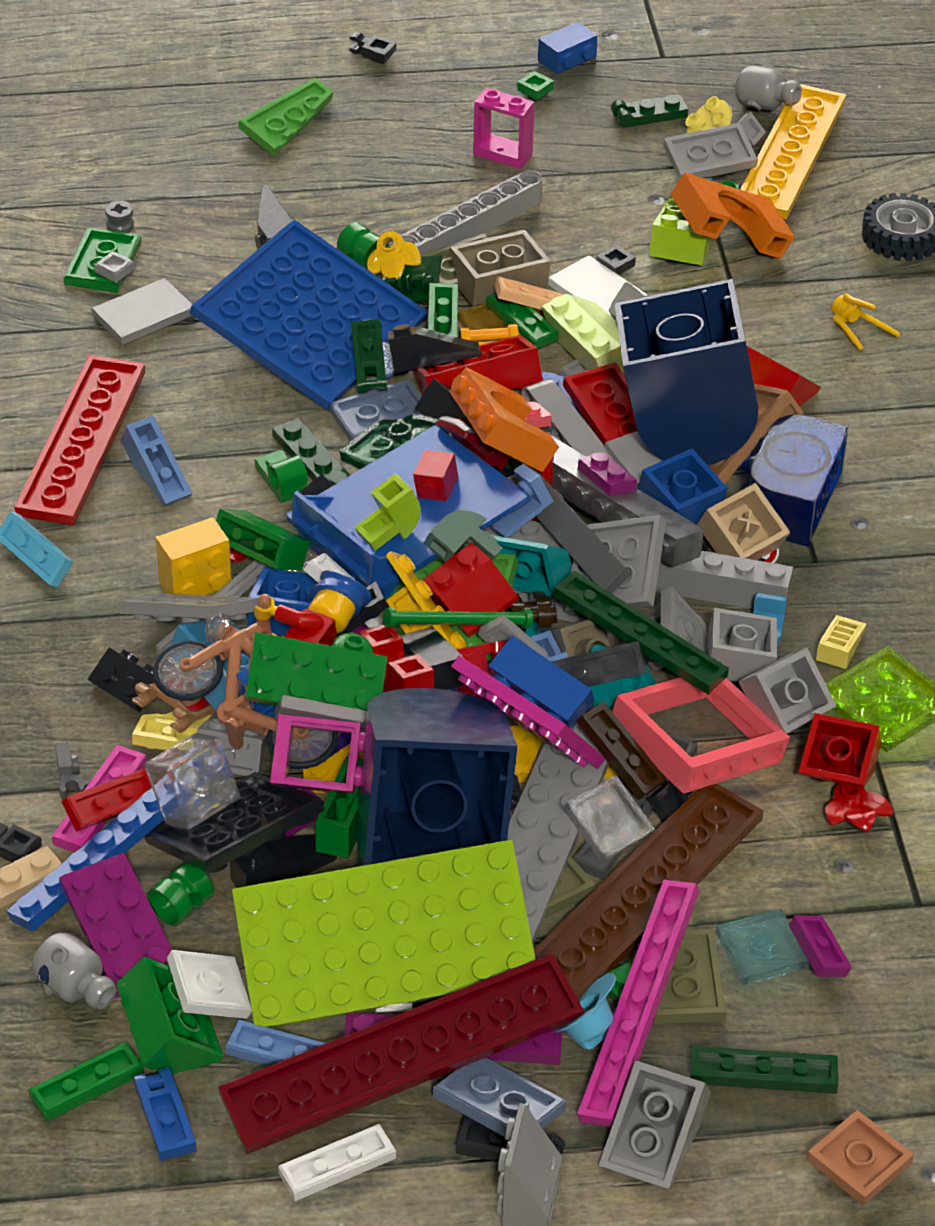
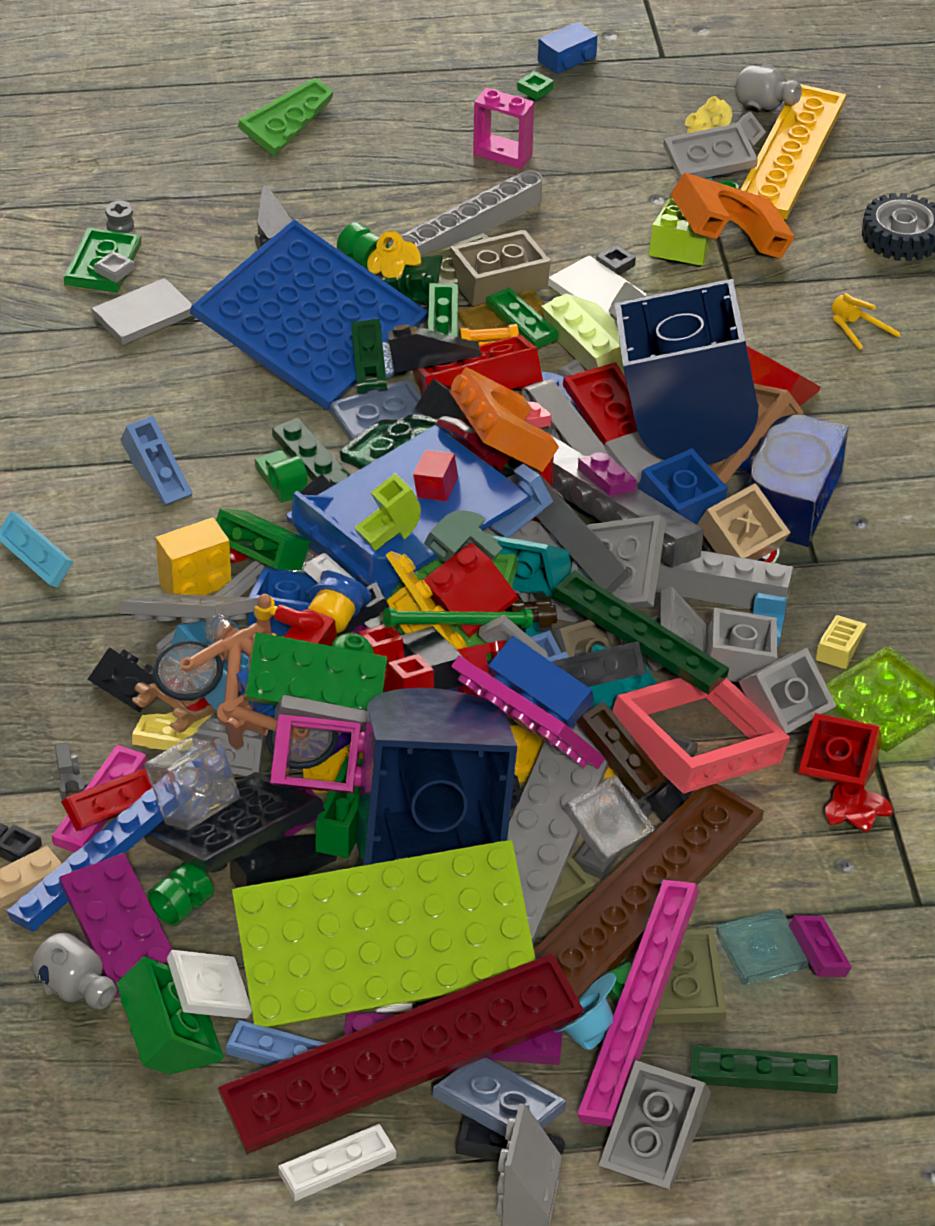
(80, 440): plate -> none
(85, 1081): green tile -> none
(165, 1114): blue plate -> none
(376, 47): black plate -> none
(523, 293): light nougat tile -> none
(649, 110): dark green plate -> none
(860, 1157): nougat plate -> none

